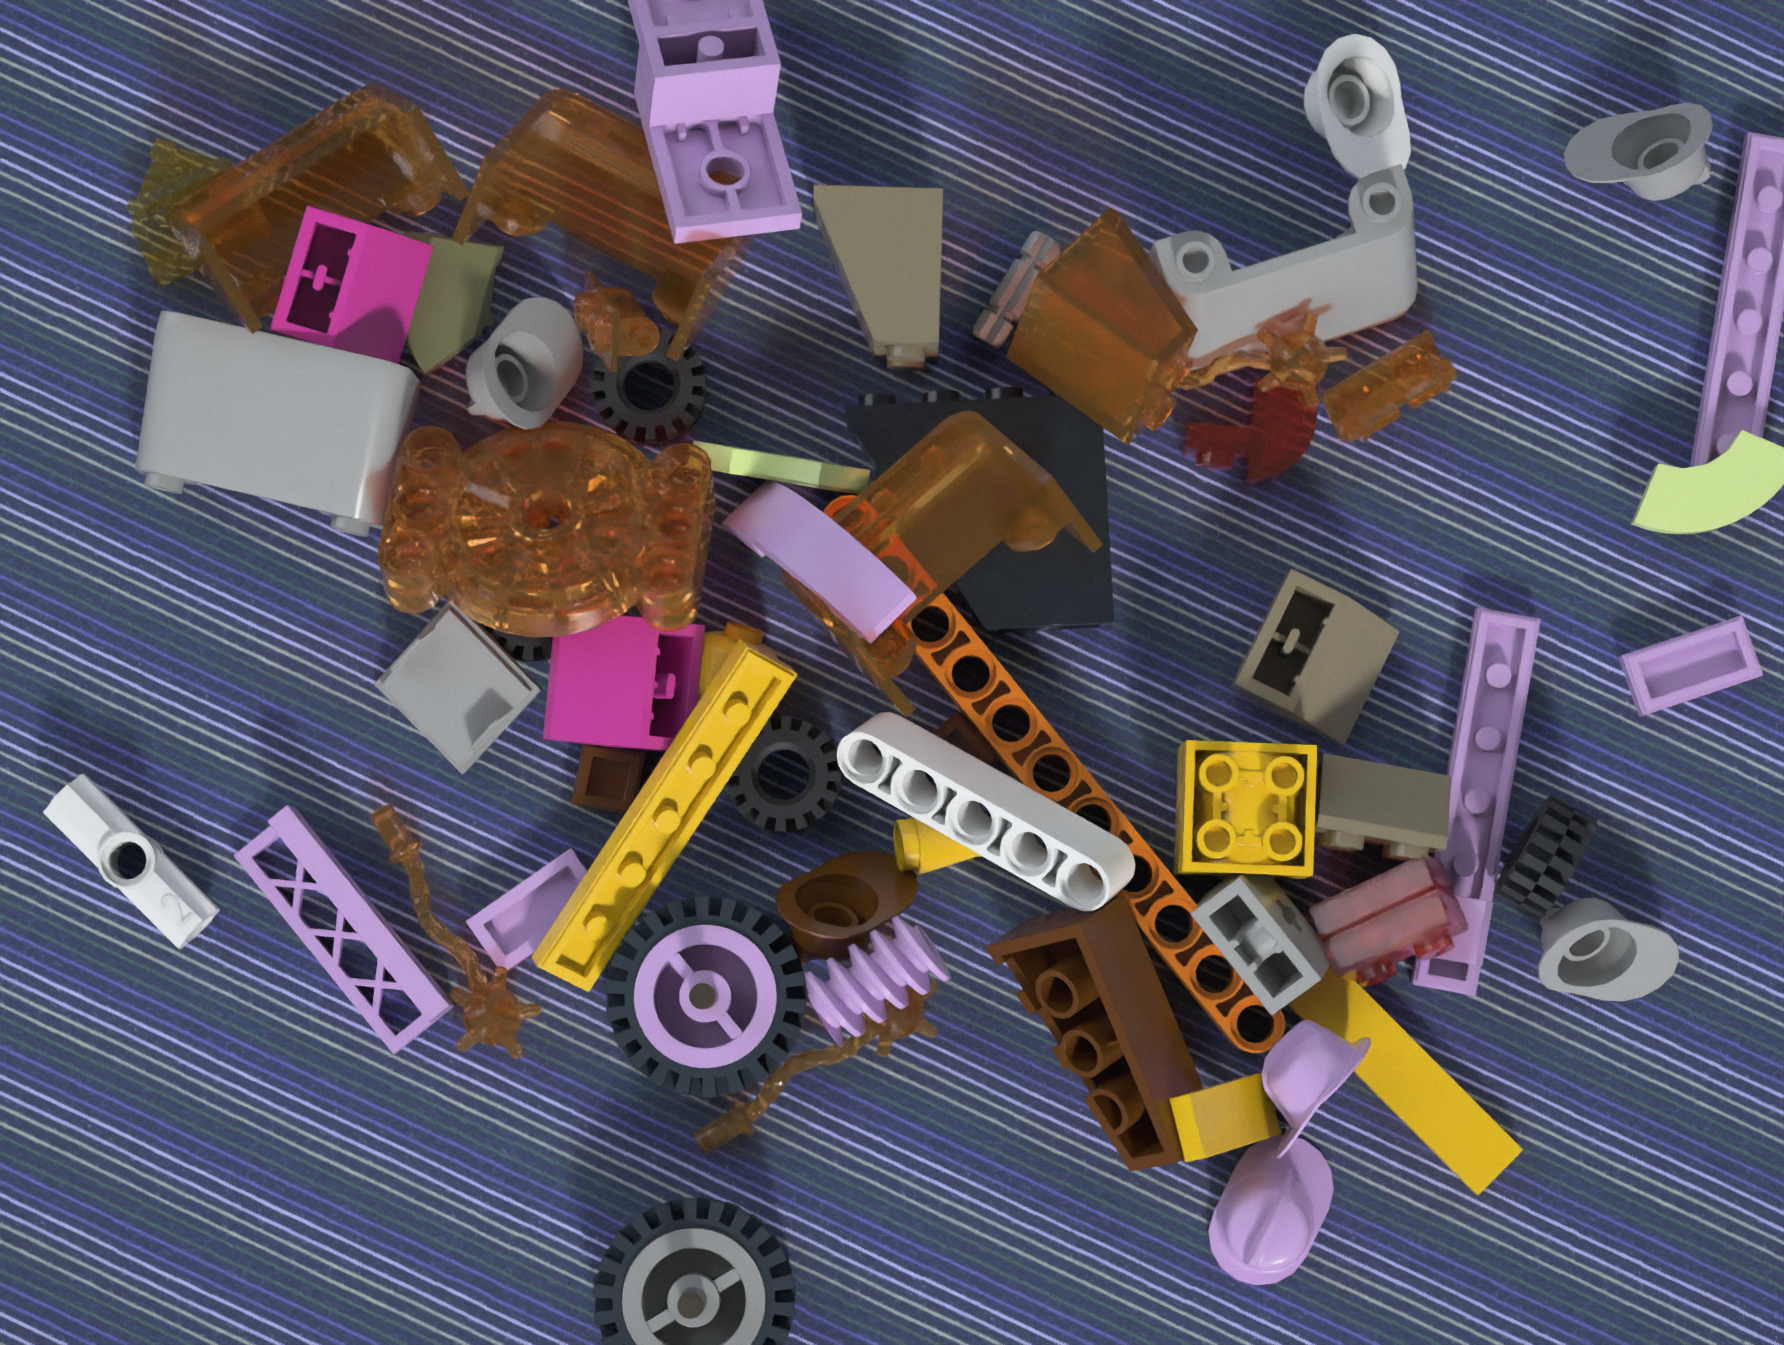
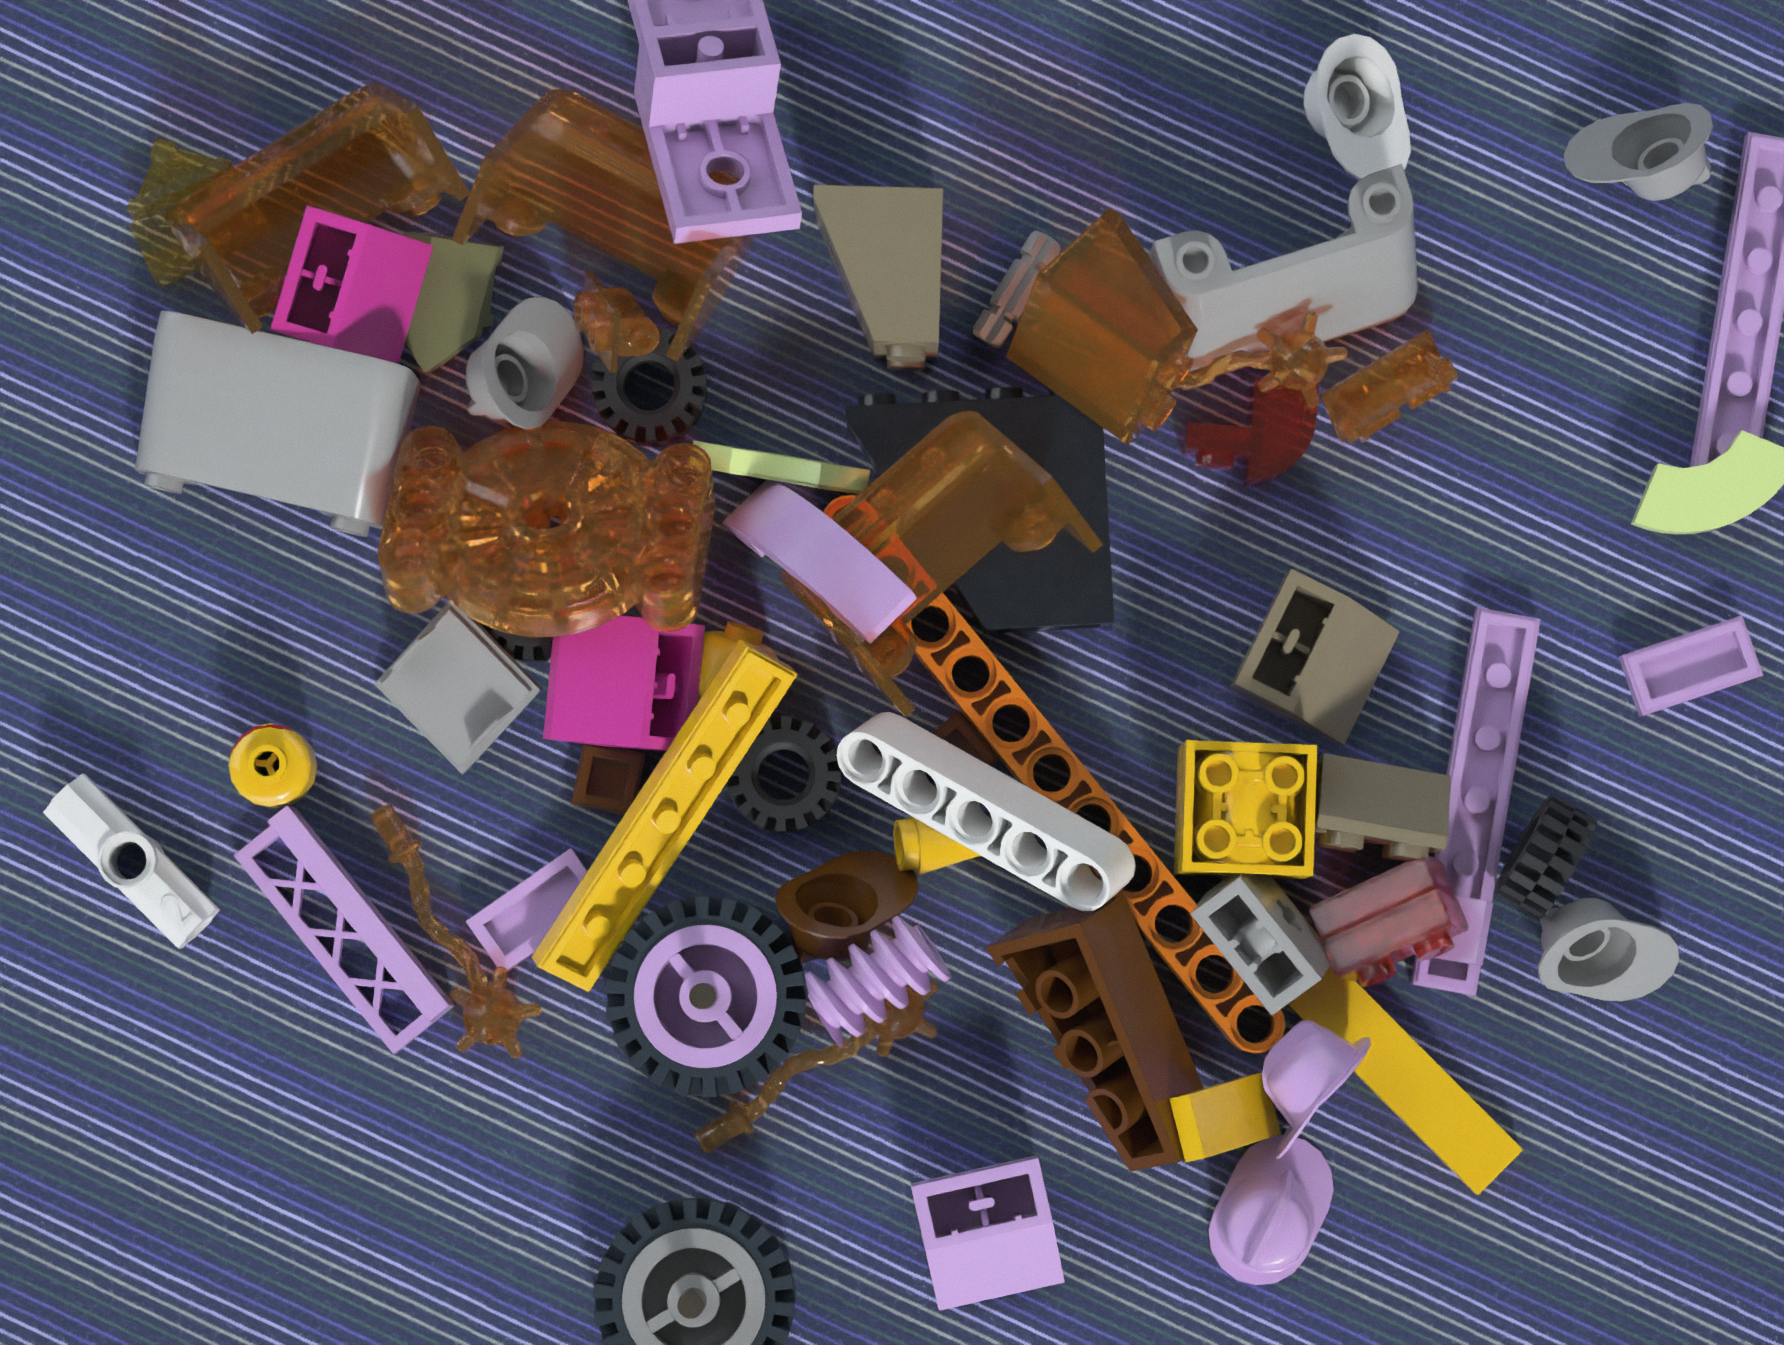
(295, 770): none -> yellow head
(988, 1232): none -> lavender slope

